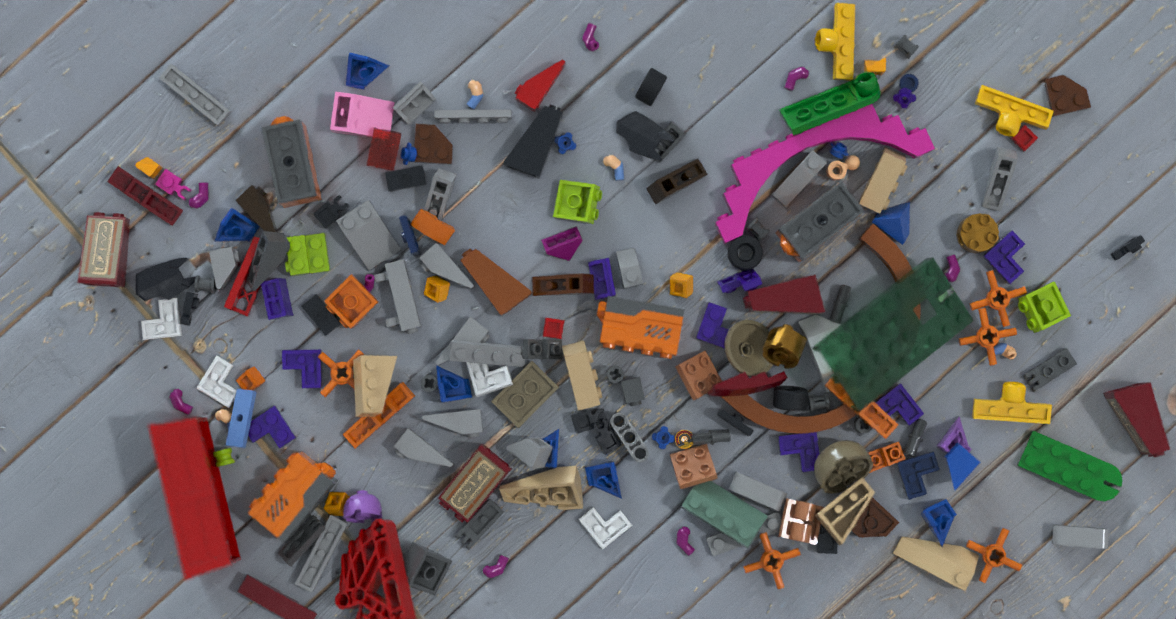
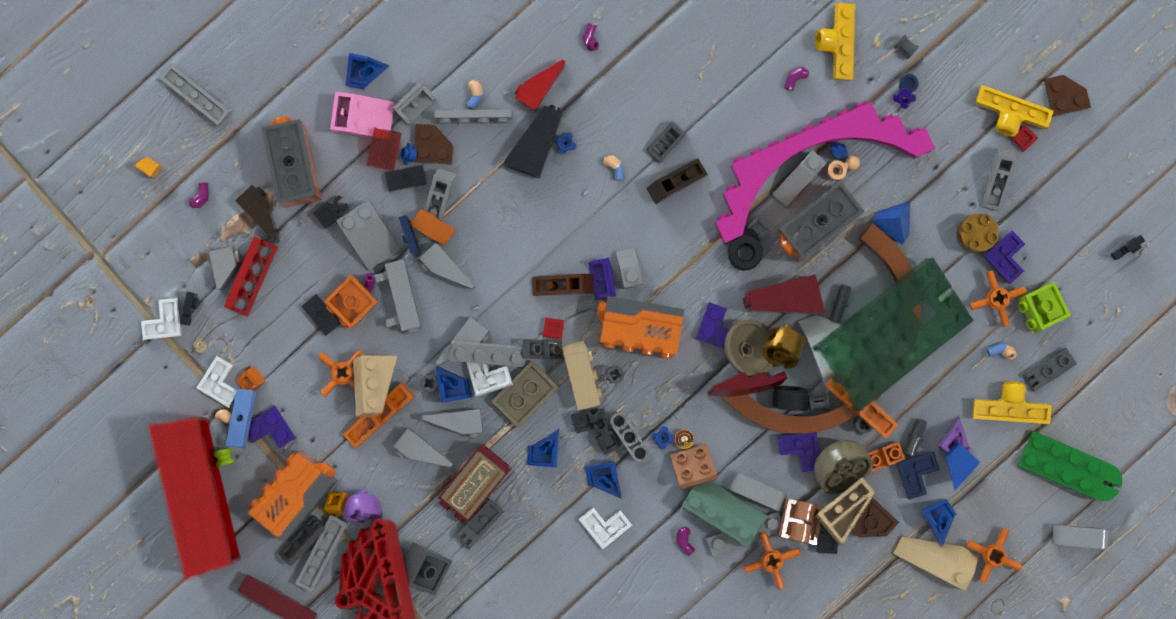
(104, 250): slope -> none
(145, 195): dark red slope -> none
(162, 280): black shield -> none
(170, 183): dark pink plate -> none
(177, 402): magenta arm -> none
(205, 284): dark grey bush -> none
(236, 227): blue slope -> none
(267, 257): dark grey slope -> none
(277, 298): dark purple hinge -> none
(307, 255): lime plate -> none
(308, 362): dark purple plate -> none
(436, 288): light orange slope -> none
(496, 570): magenta arm -> none
(497, 284): dark orange slope -> none
(531, 451): light grey slope -> none
(552, 487): tan wedge -> none
(563, 244): magenta slope -> none
(577, 201): lime plate -> none
(633, 391): dark grey brick -> none
(642, 134): black shield -> none
(650, 87): black tyre -> none
(681, 285): light orange slope -> none
(698, 375): nougat plate -> none
(712, 437): dark grey axle -> none
(735, 421): black plate -> none
(747, 279): dark purple plate -> none
(832, 103): green plate -> none
(877, 67): light orange slope -> none
(883, 180): tan wedge -> none
(900, 401): dark purple plate -> none
(954, 269): magenta arm -> none
(995, 335): orange bar -> none
(1140, 417): dark red slope -> none

